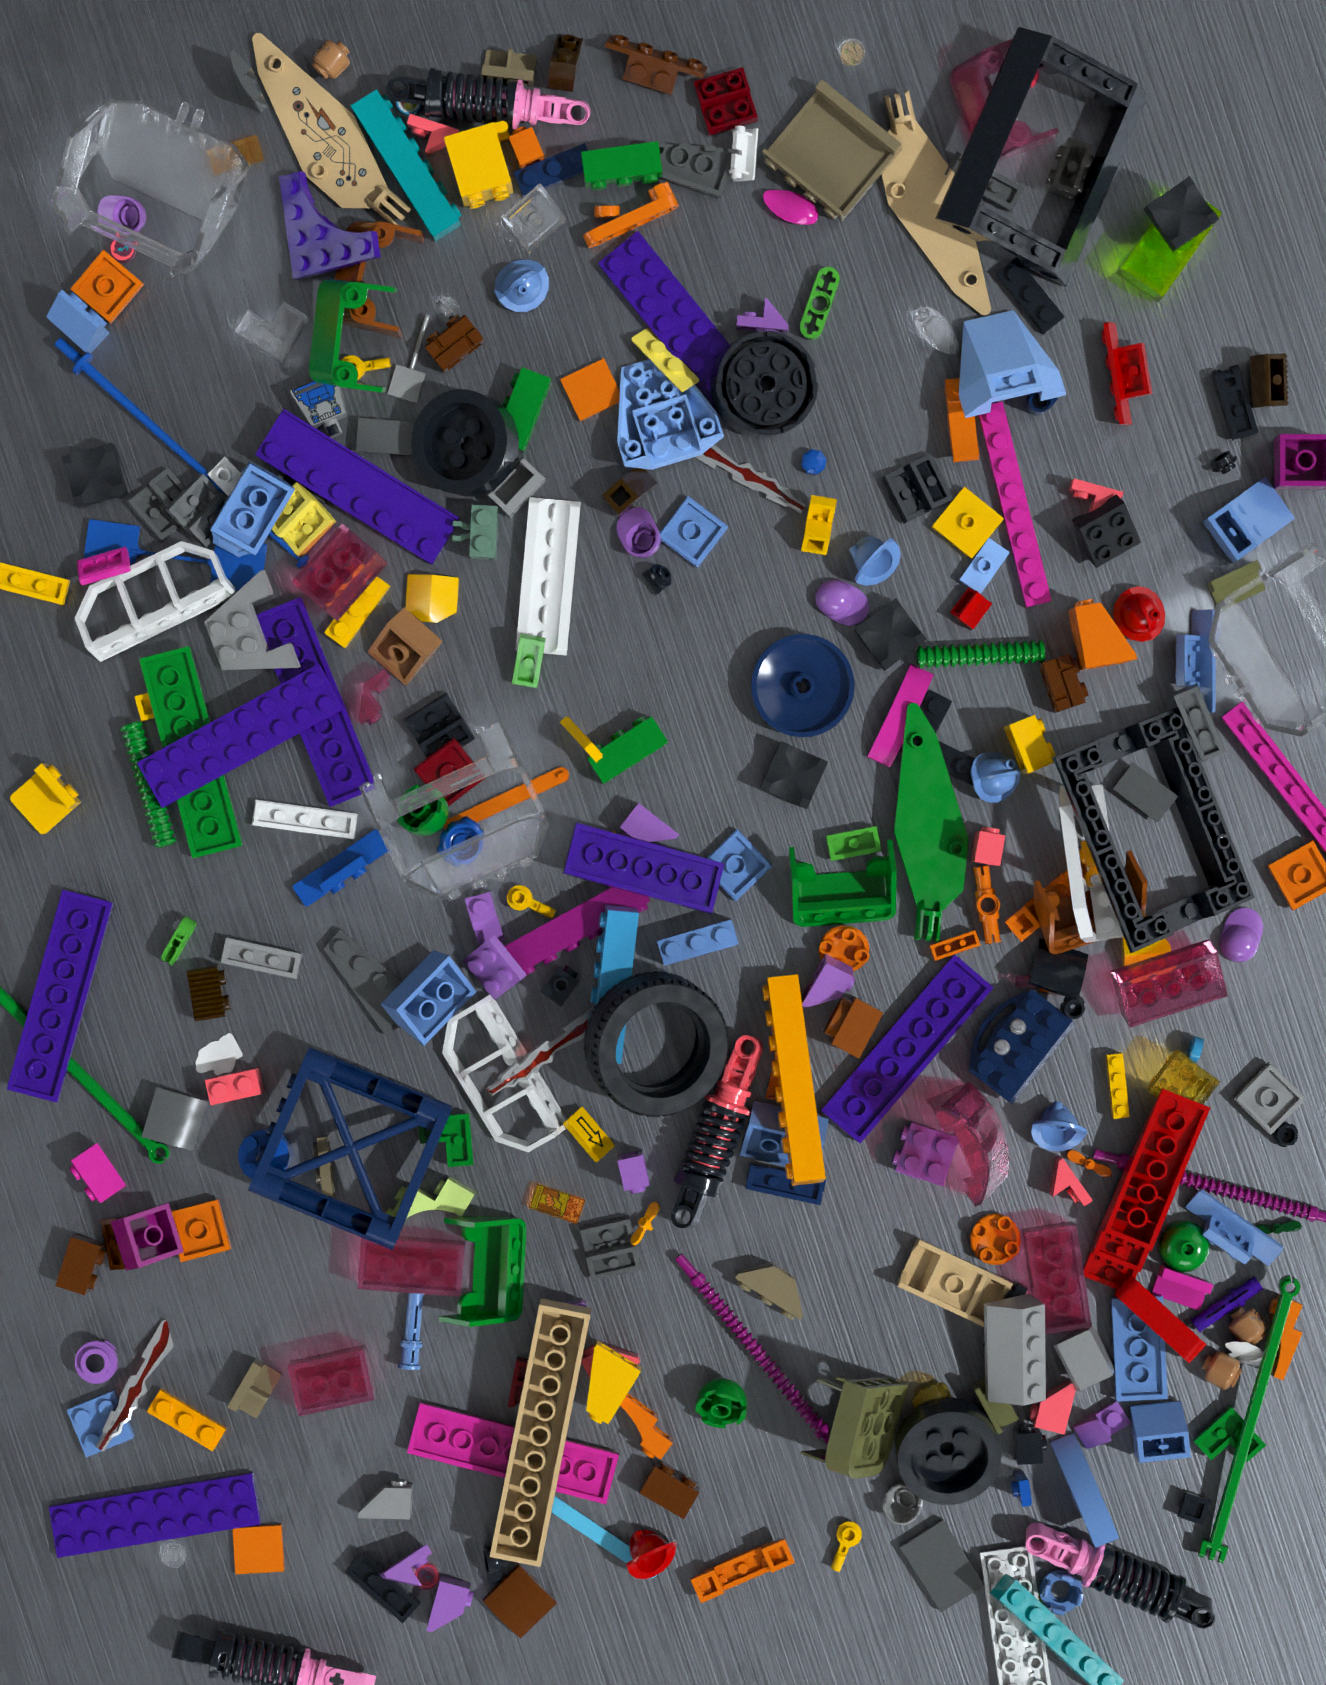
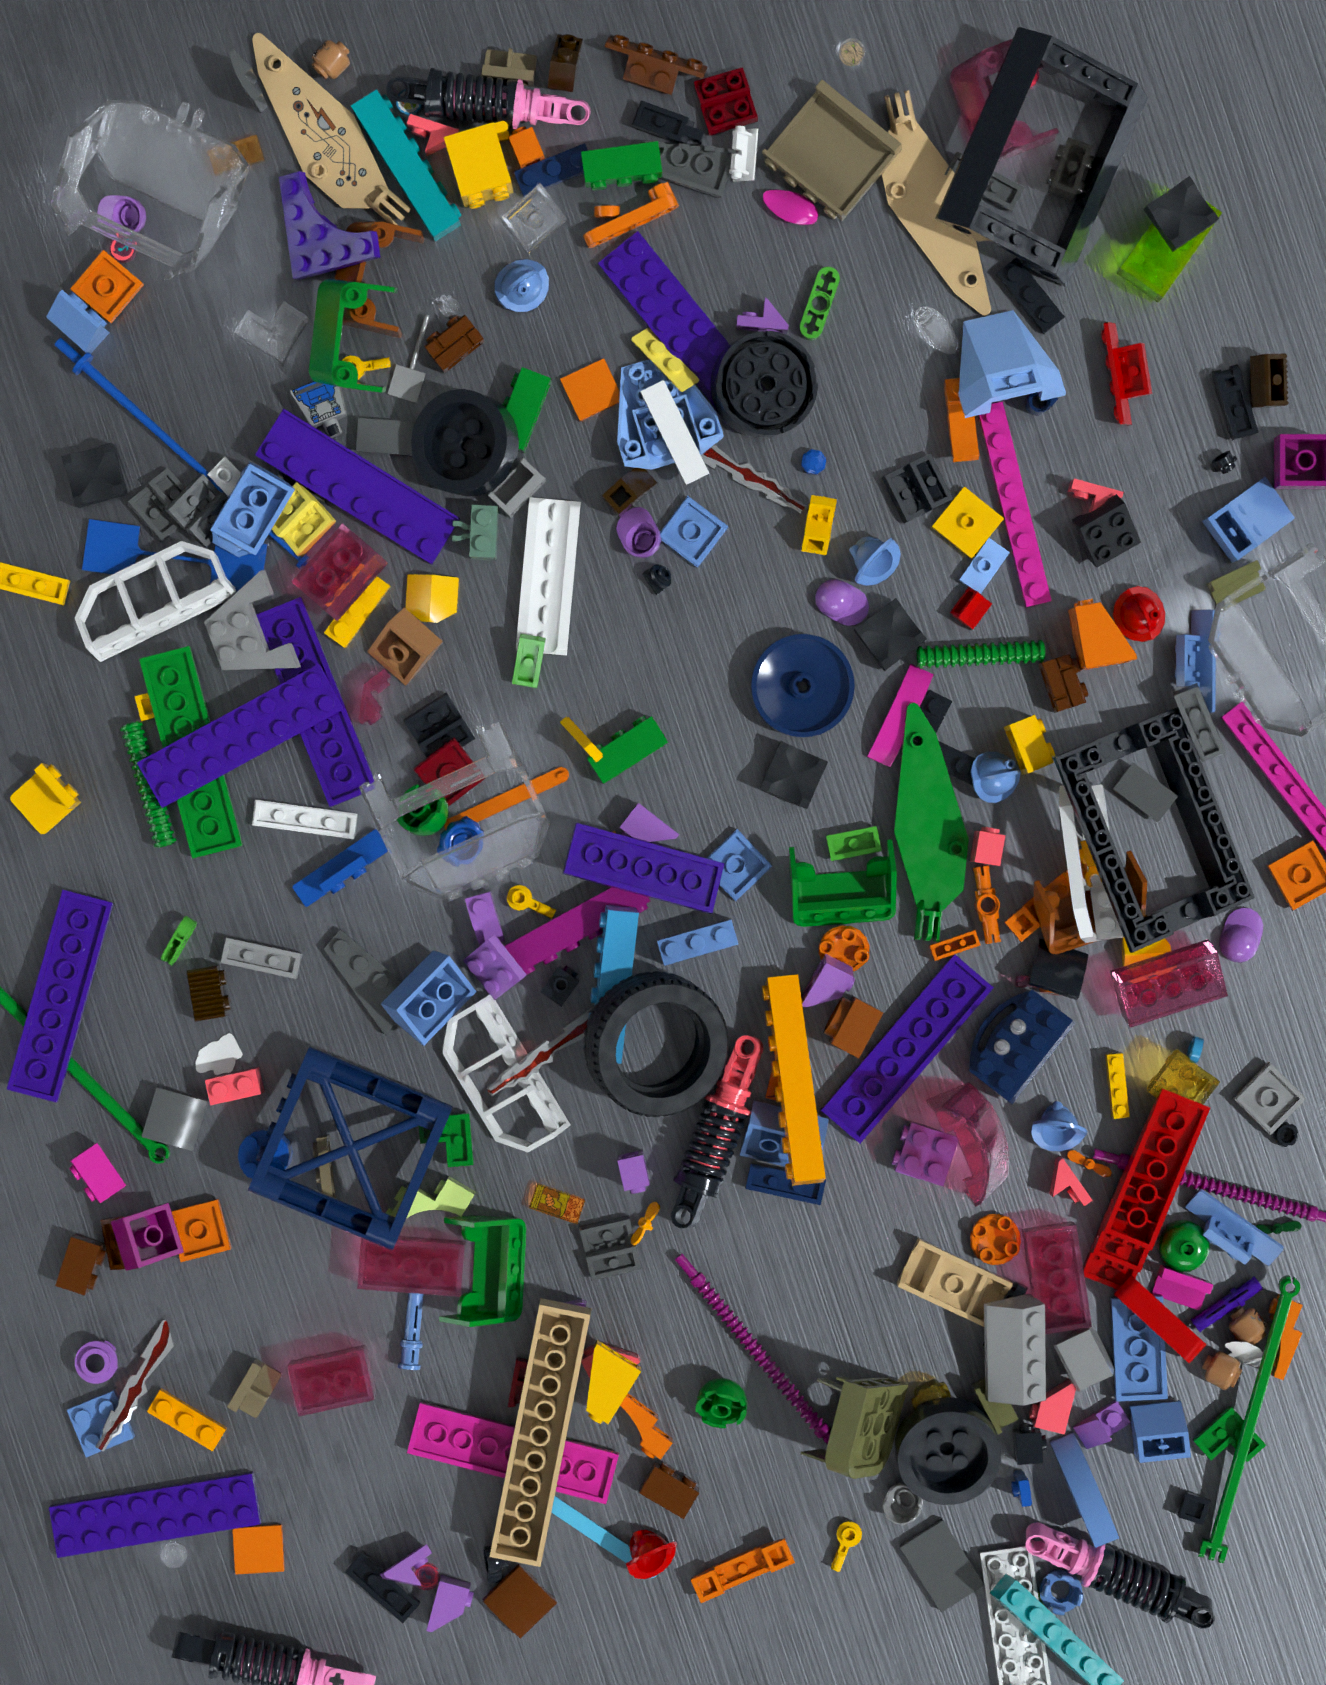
(103, 566): dark pink plate -> none
(390, 1502): light grey slope -> none
(589, 1134): yellow tile -> none
(666, 124): none -> black hinge
(674, 432): none -> white tile
(773, 1286): dark tan slope -> none
(1077, 1011): black plate -> none

